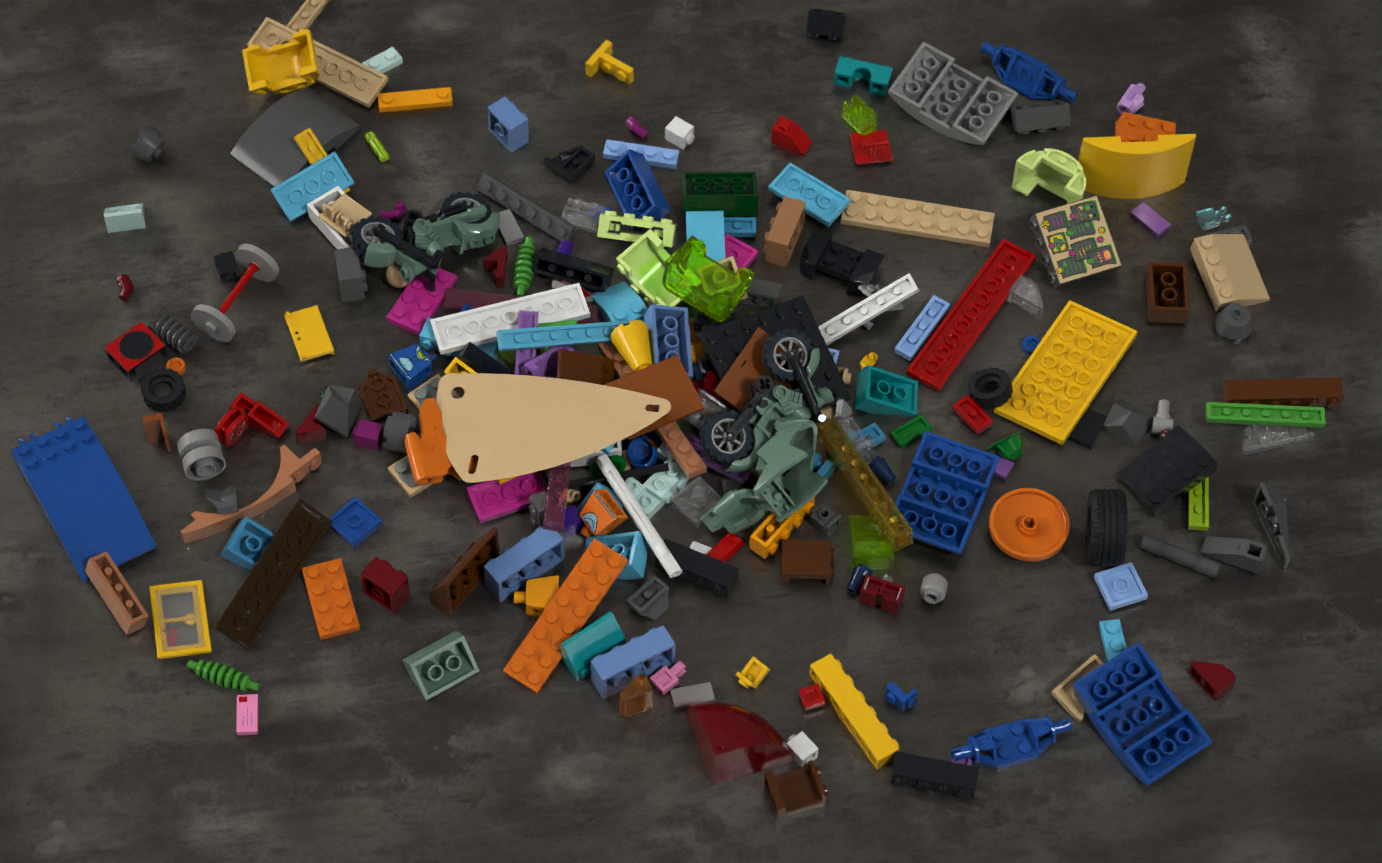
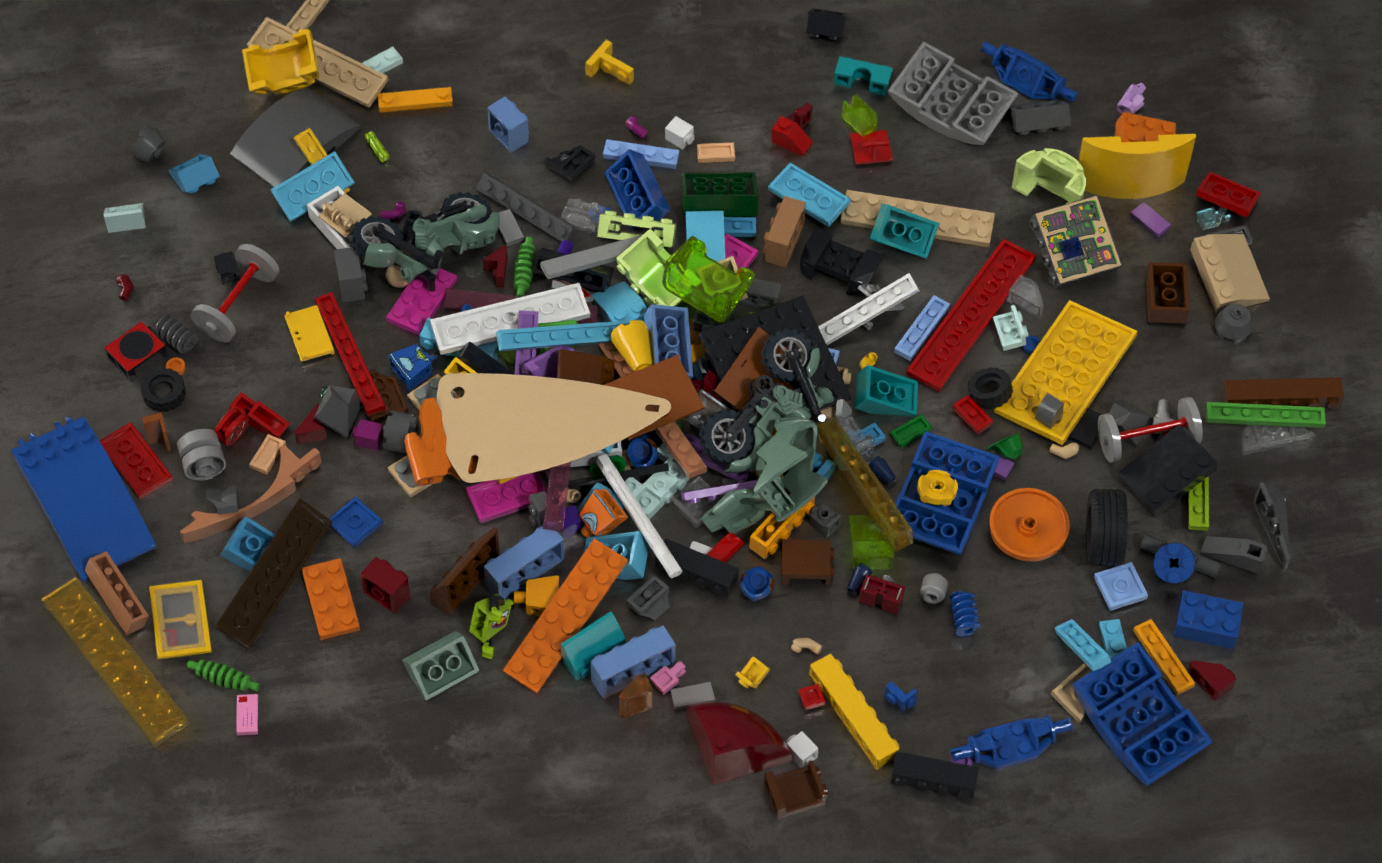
(115, 662): none -> clear yellow plate
(135, 461): none -> red tile
(195, 173): none -> dark azure slope
(267, 454): none -> light nougat tile
(350, 354): none -> red tile
(488, 619): none -> lime torso
(585, 259): none -> light grey tile
(714, 492): none -> medium lavender plate
(716, 152): none -> light nougat tile
(756, 583): none -> blue hair
(802, 115): none -> dark red bracket
(808, 643): none -> tan arm
(904, 230): none -> teal slope
(941, 496): none -> yellow plate
(964, 613): none -> blue piece
(1010, 329): none -> light aqua bracket
(1049, 411): none -> dark grey brick
(1066, 451): none -> tan arm
(1071, 248): none -> clear blue tile
(1083, 645): none -> medium azure plate
(1111, 438): none -> light grey piece
(1163, 564): none -> blue brick
(1164, 657): none -> light orange plate
(1208, 619): none -> blue brick
(1228, 194): none -> red plate

